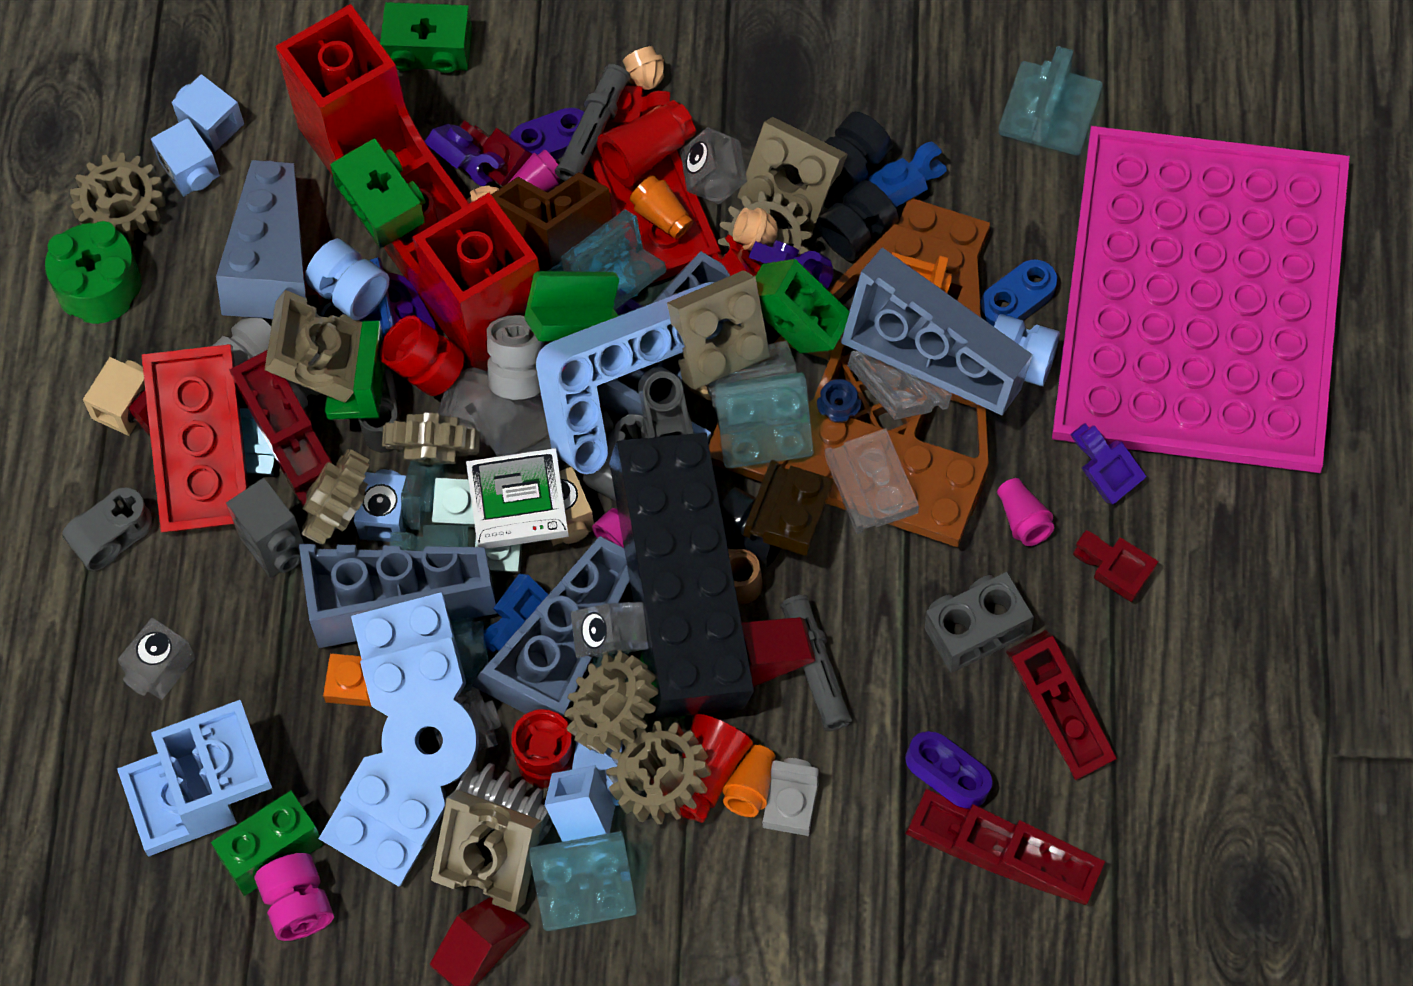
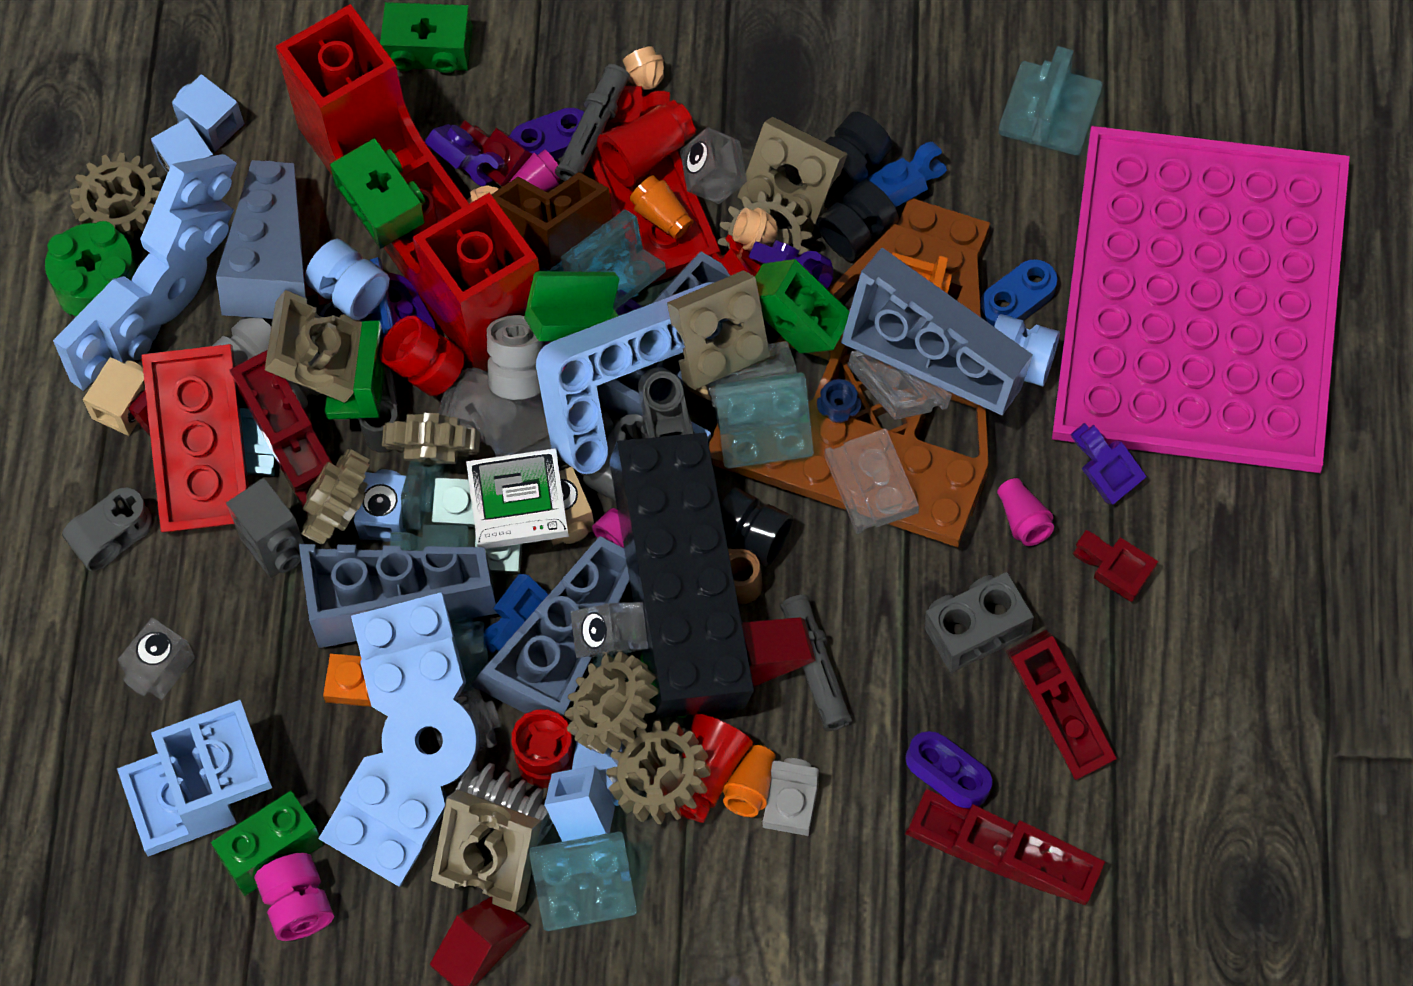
(179, 236): none -> light blue plate
(788, 507): dark brown plate -> none

